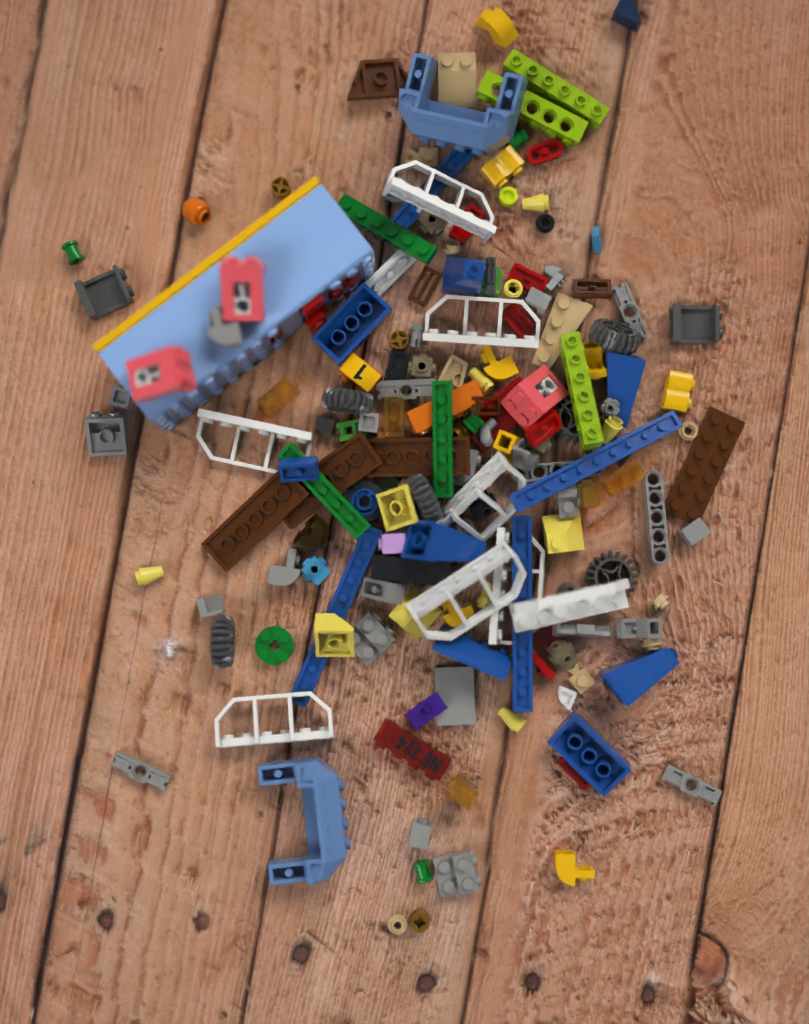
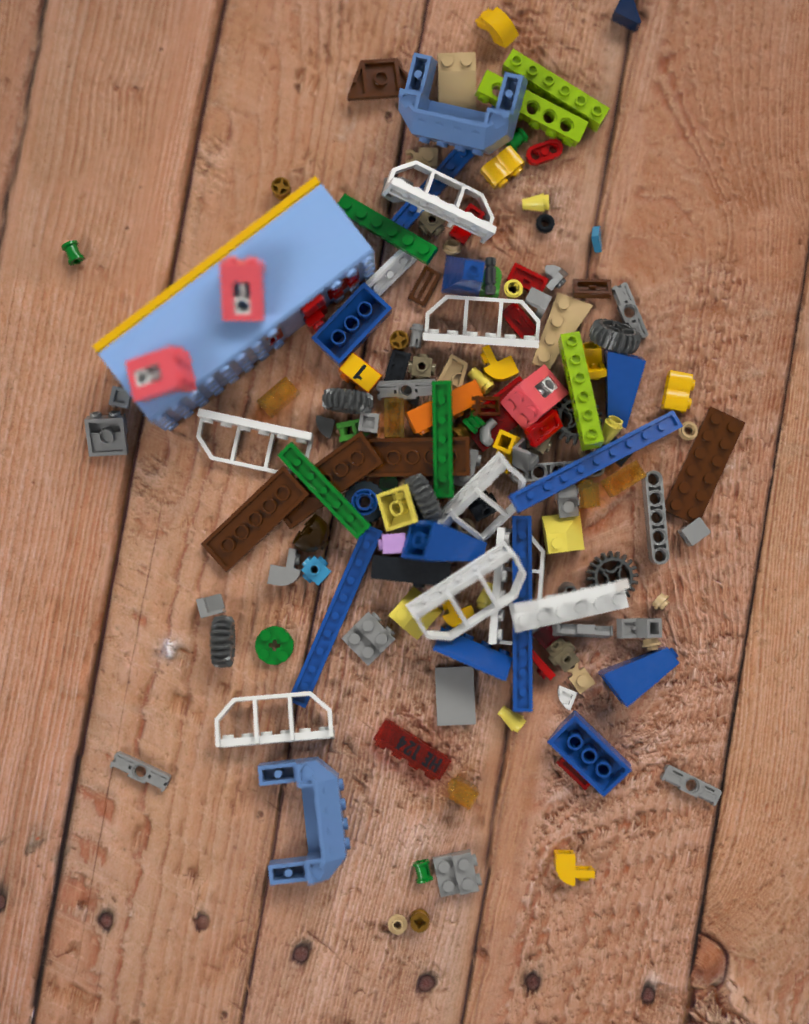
(105, 293): dark grey panel -> none
(148, 574): light yellow cone -> none
(196, 211): orange head -> none
(224, 335): light grey brick -> none
(299, 469): blue slope -> none
(333, 636): light yellow slope -> none
(382, 590): light grey brick -> none
(420, 833): light grey brick -> none
(426, 710): dark purple plate -> none
(508, 196): neon yellow tile -> none
(610, 402): light grey plate -> none
(694, 324): dark grey panel -> none

